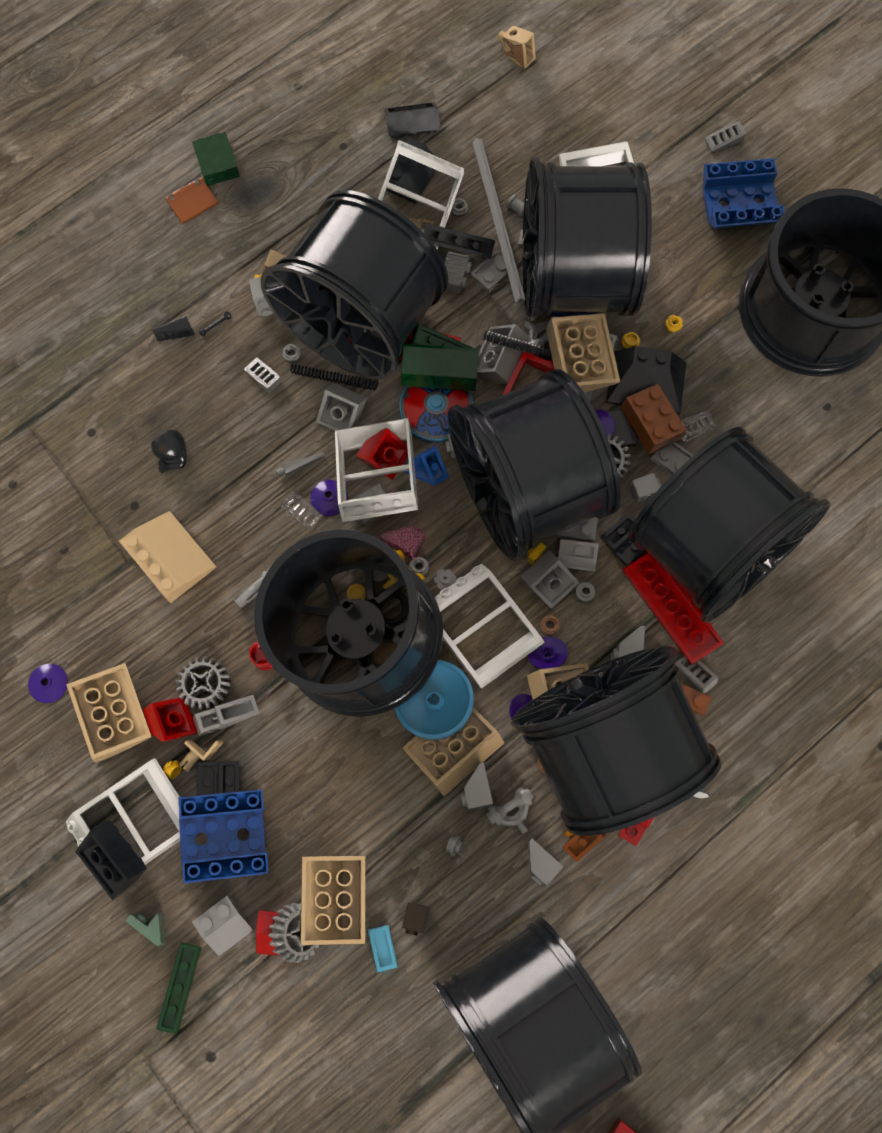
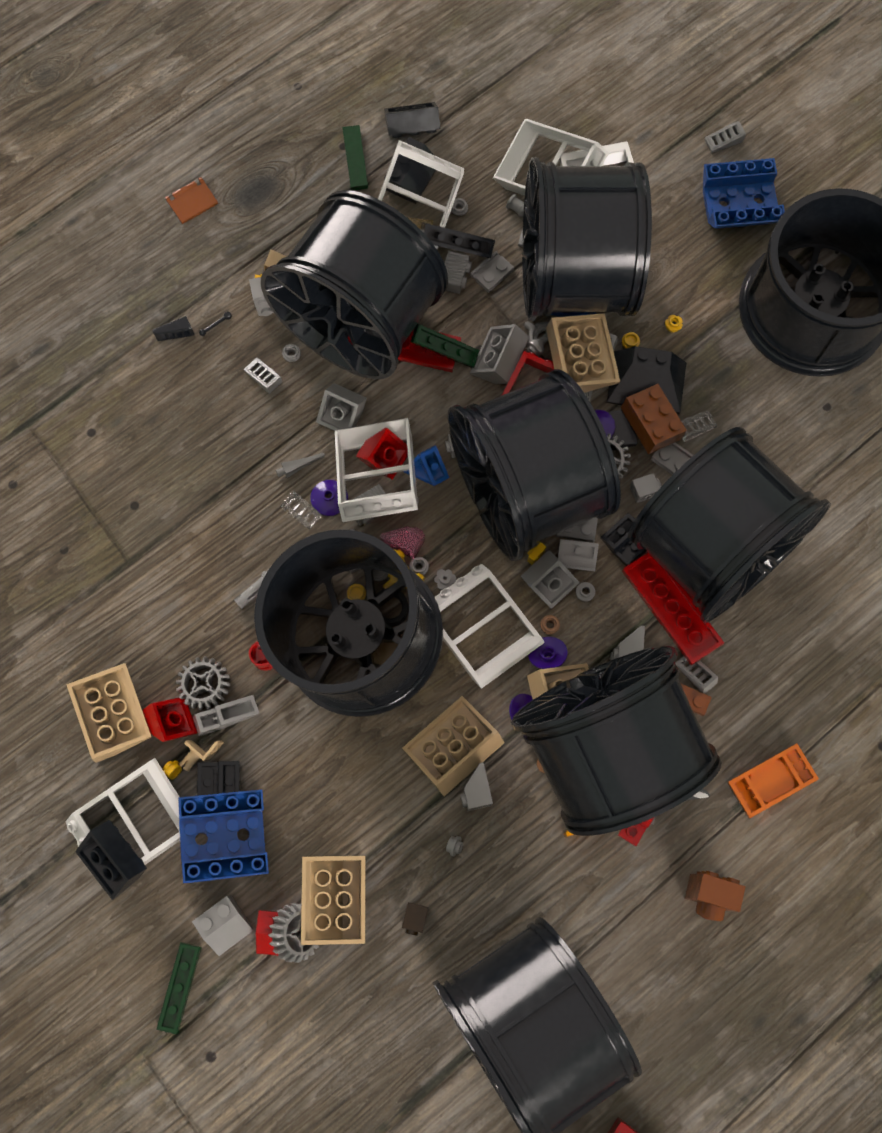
(56, 683): dark purple dish -> none
(153, 931): sand green slope -> none
(168, 555): tan slope -> none
(170, 450): black piece -> none
(216, 159): dark green panel -> none
(337, 379): black piece -> none
(355, 157): none -> dark green tile
(382, 948): medium azure tile -> none
(429, 409): dish -> none
(439, 367): dark green slope -> none
(440, 705): dark azure dish -> none
(498, 815): light grey piece -> none
(499, 222): light grey axle -> none
(516, 346): black piece -> none
(518, 45): tan torso -> none
(524, 142): none -> white window
(542, 864): light grey slope -> none
(579, 846): dark orange panel -> none
(714, 894): none -> dark orange piece
(773, 780): none -> orange slope

